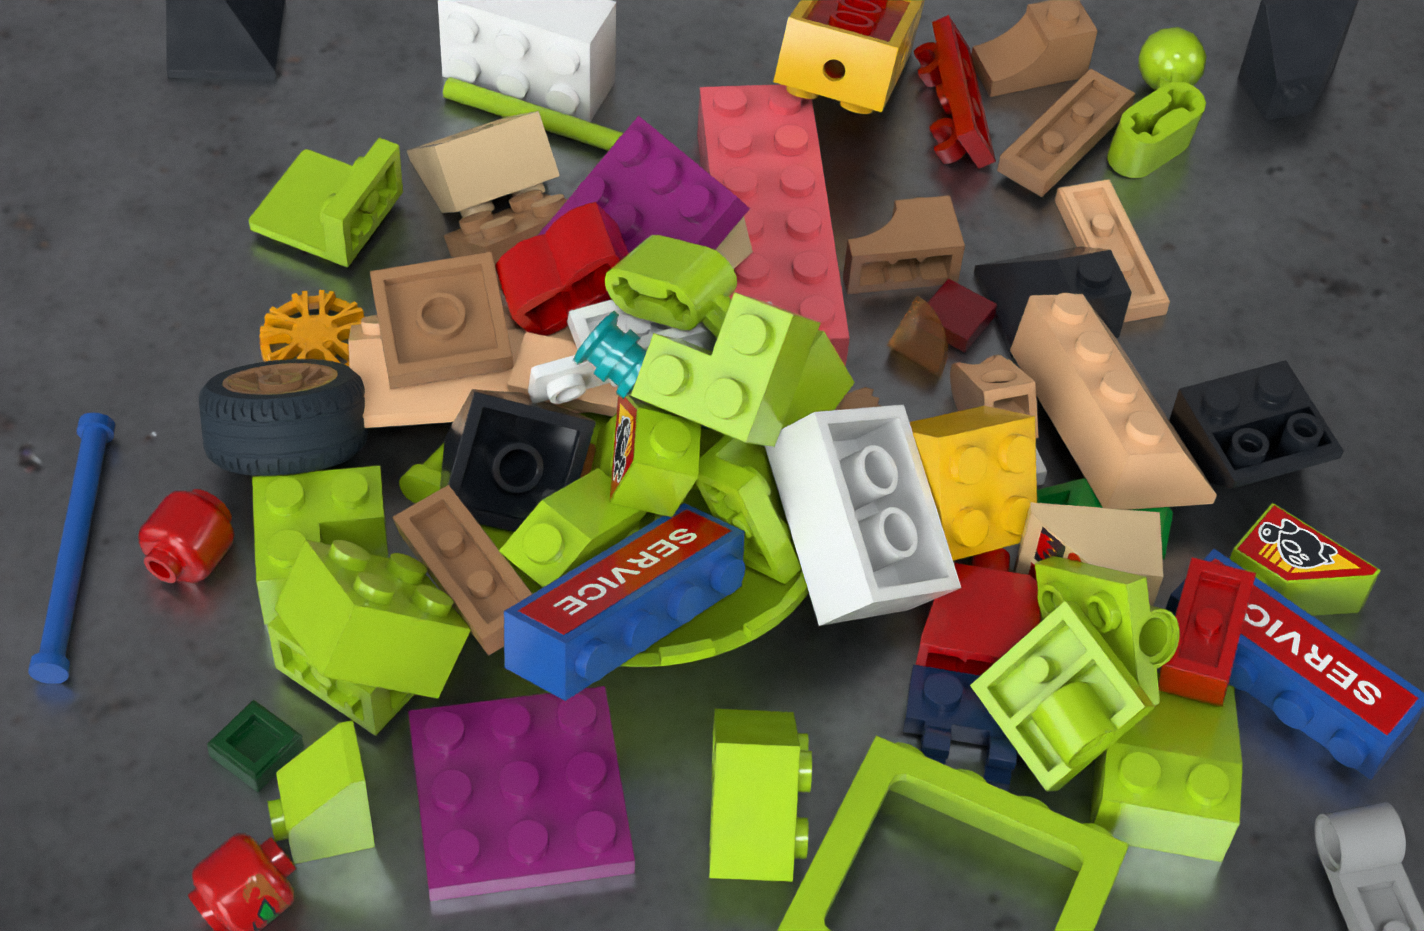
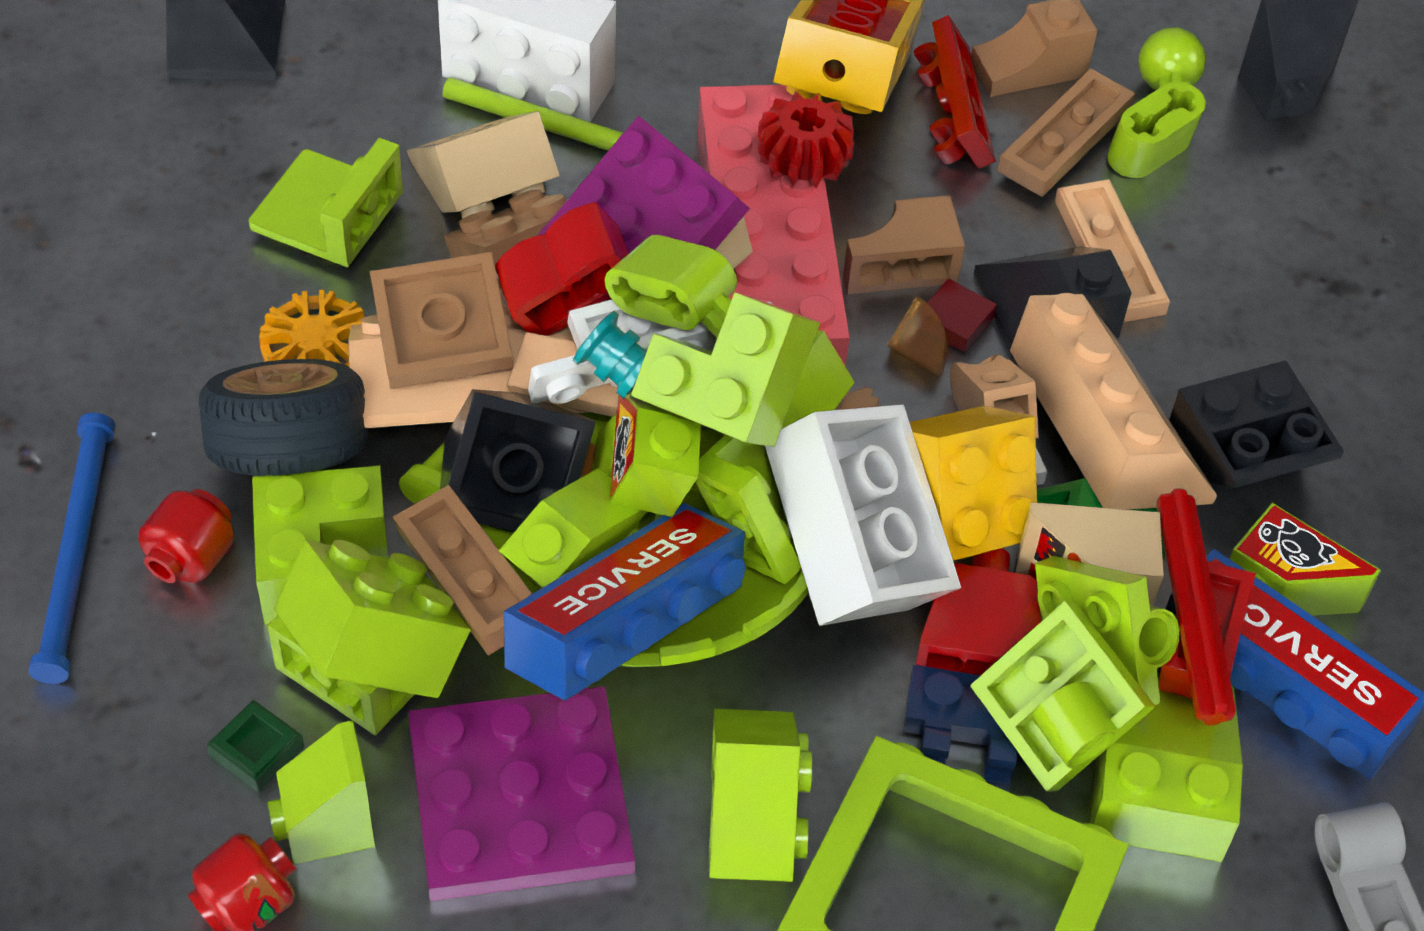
(805, 139): none -> red gear
(1195, 608): none -> red axle

